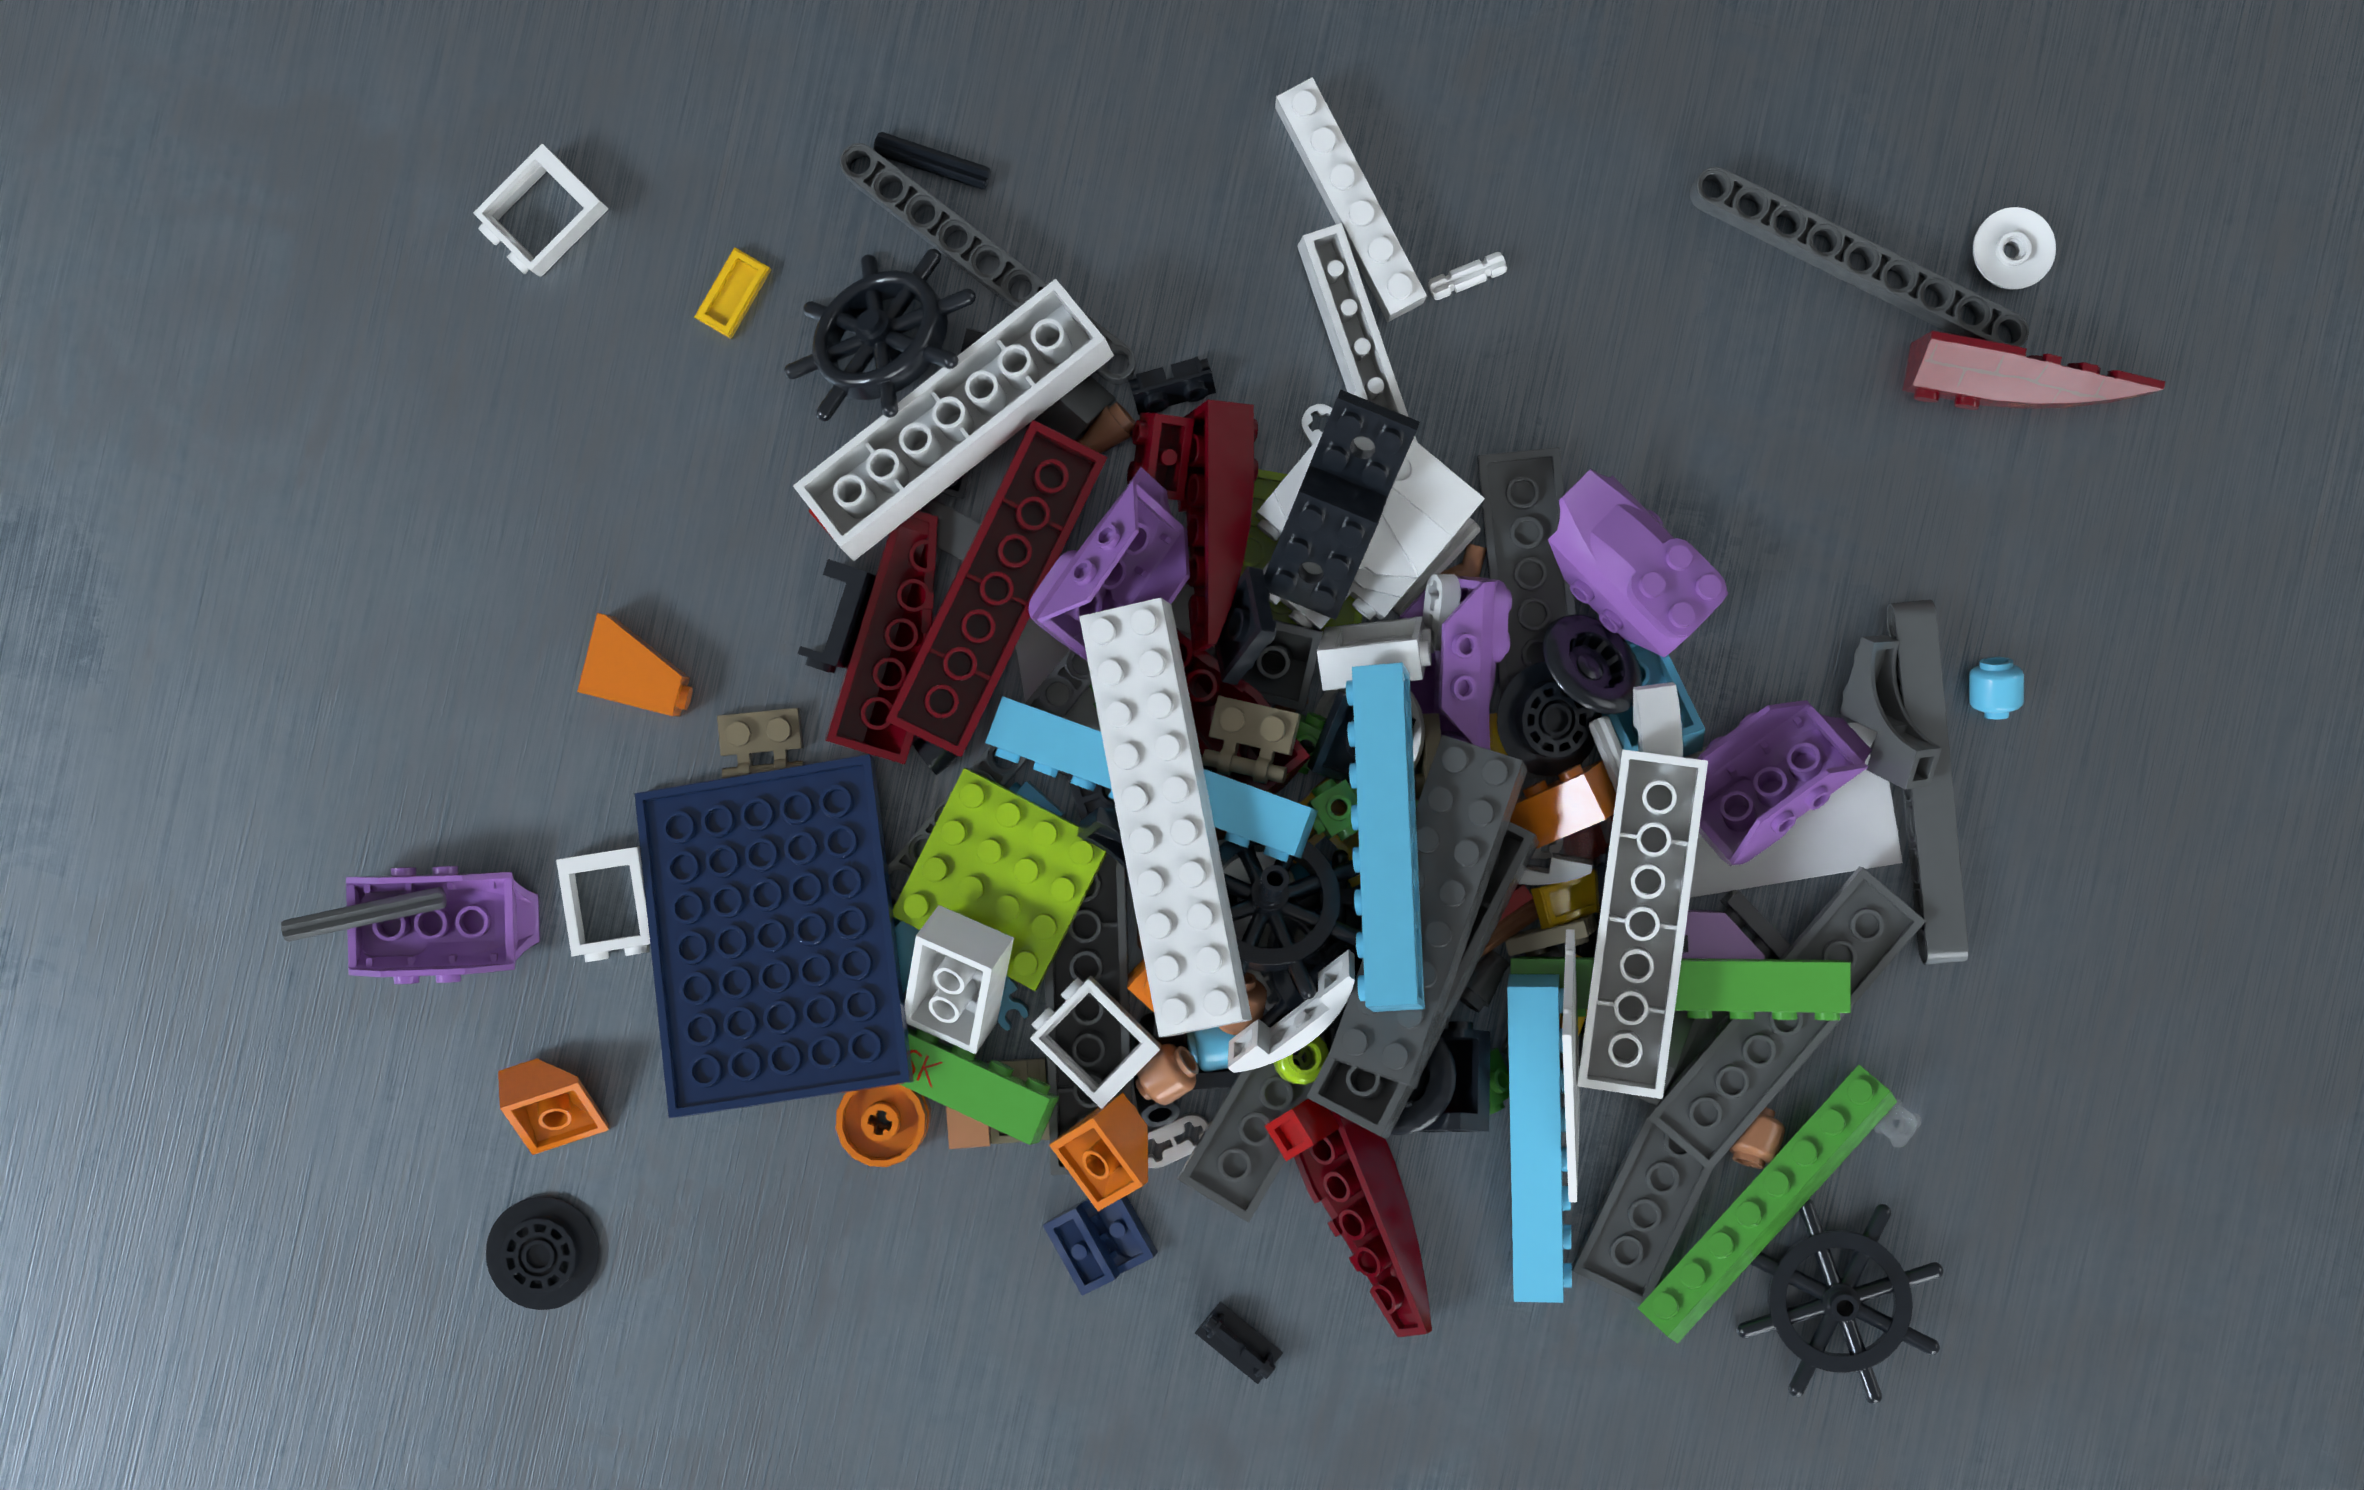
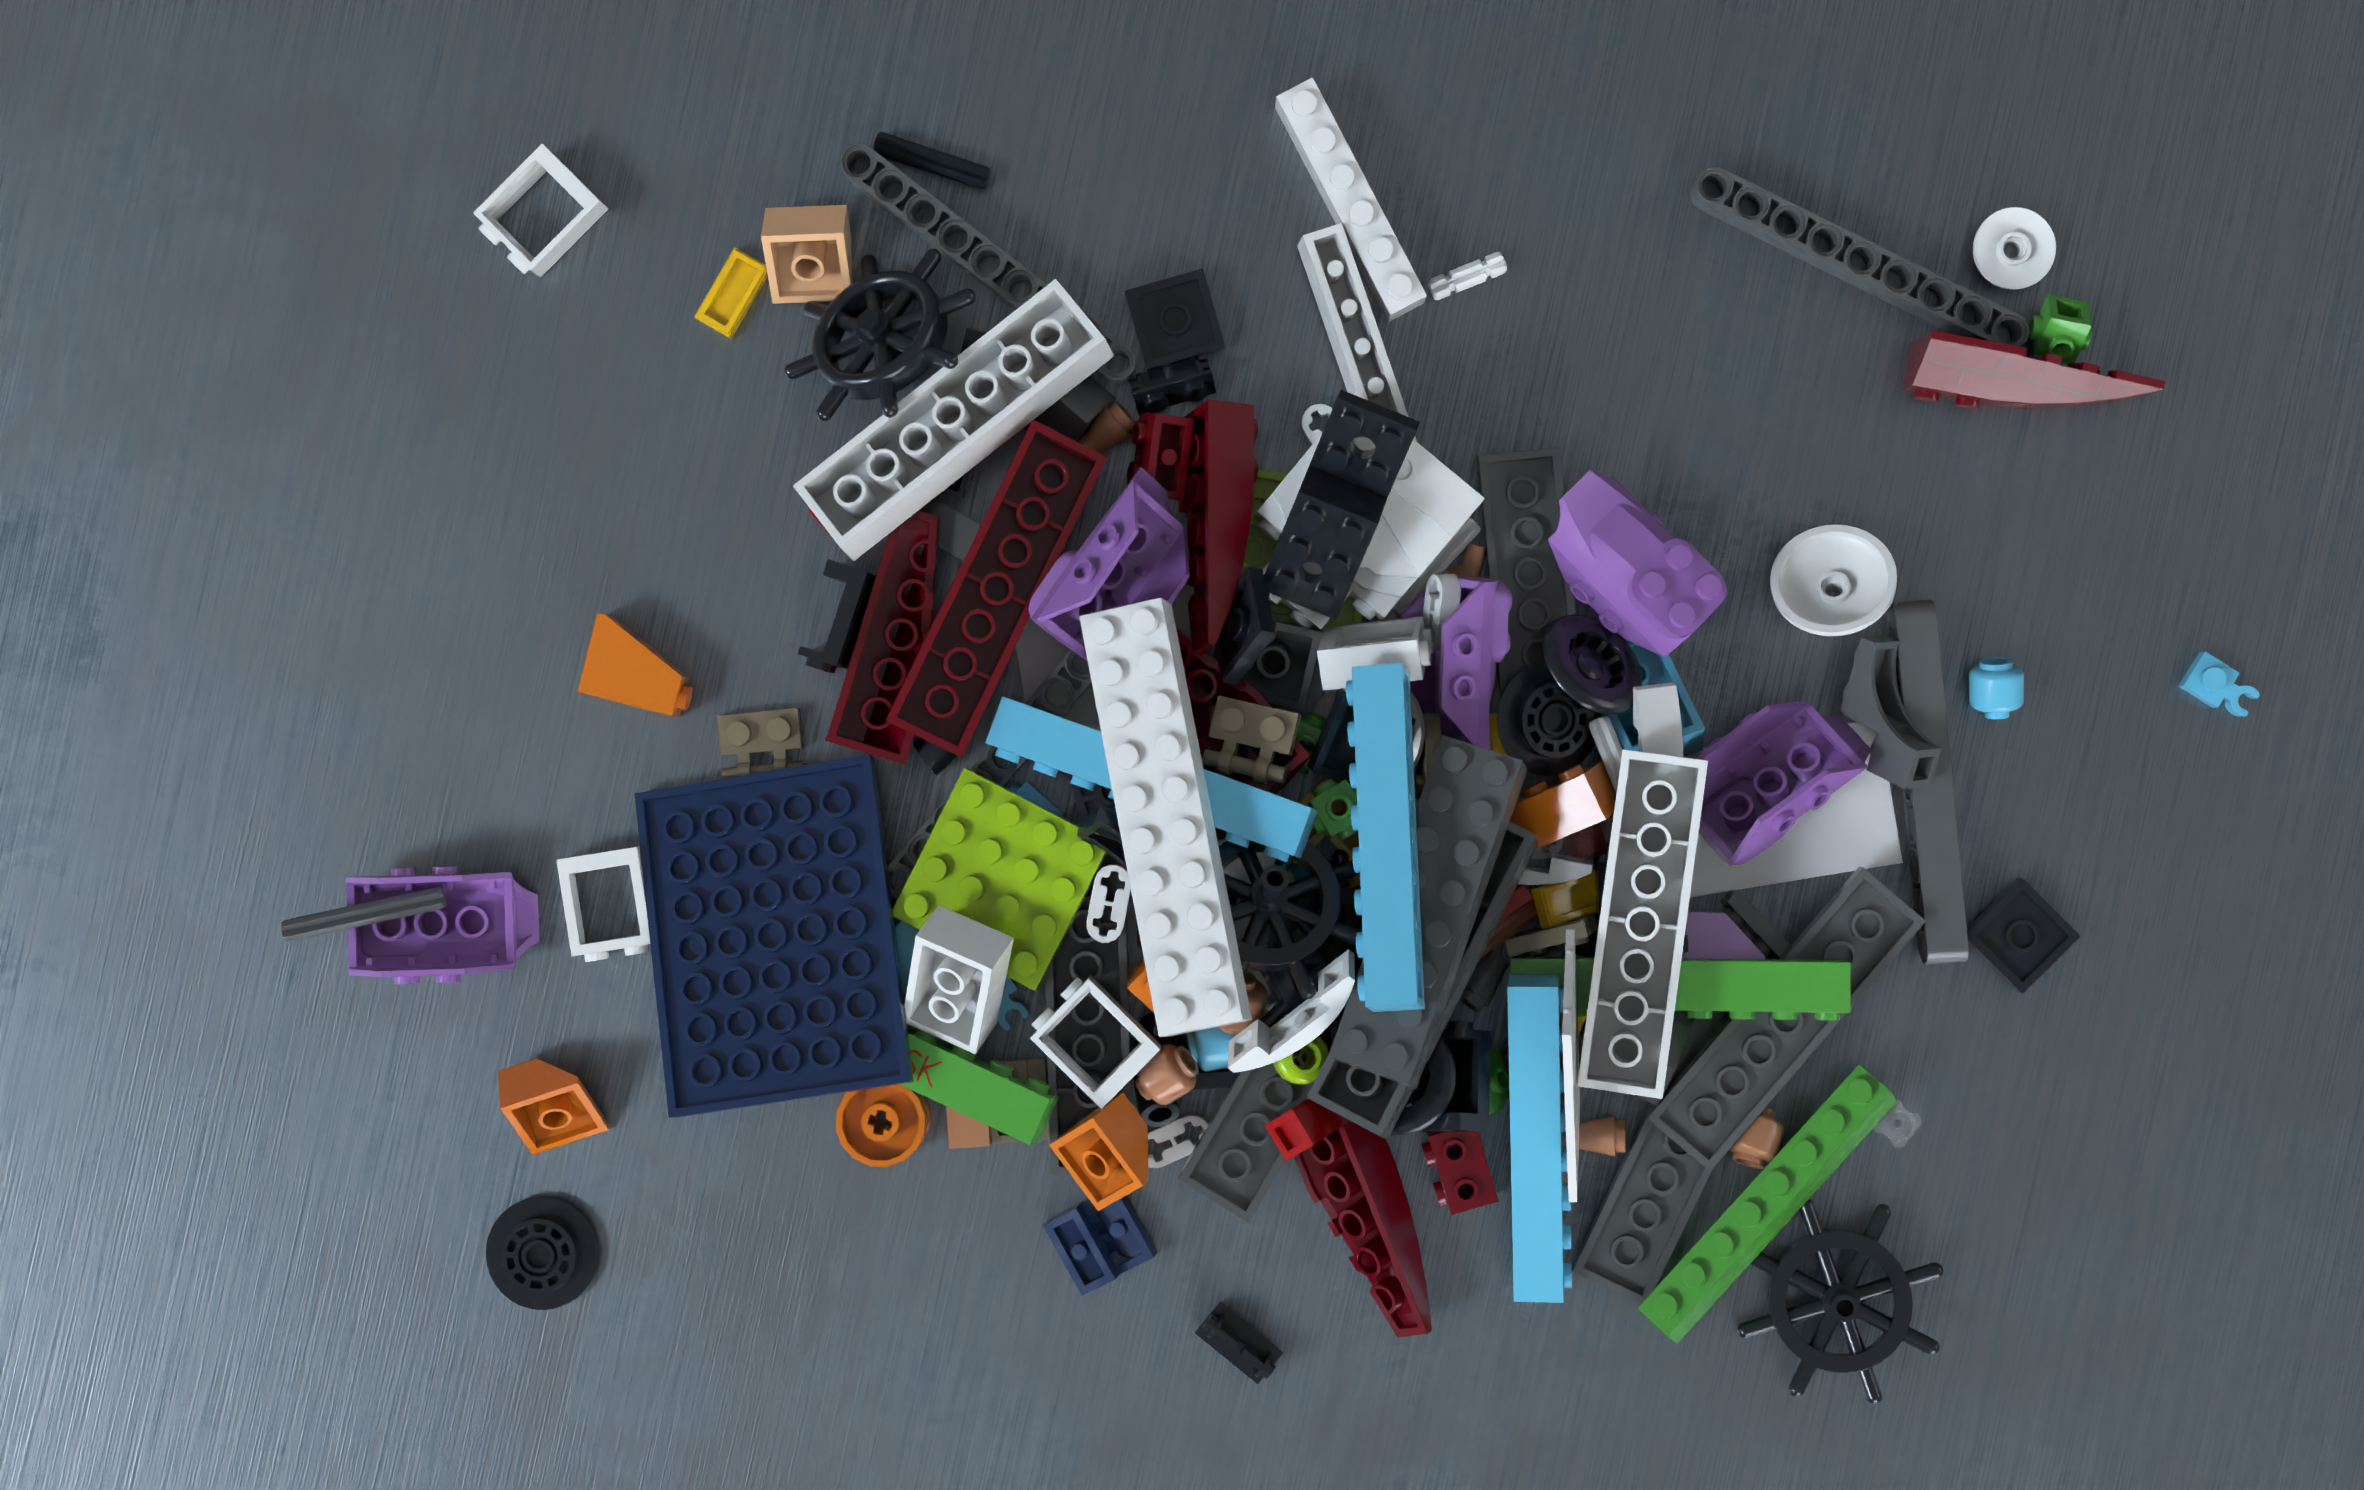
(807, 252): none -> light nougat slope
(1098, 903): none -> white beam
(1175, 319): none -> black plate
(1461, 1169): none -> dark red brick
(1603, 1136): none -> nougat cone
(1828, 561): none -> white dish
(2021, 935): none -> black plate
(2061, 328): none -> bright green brick
(2214, 682): none -> medium azure plate

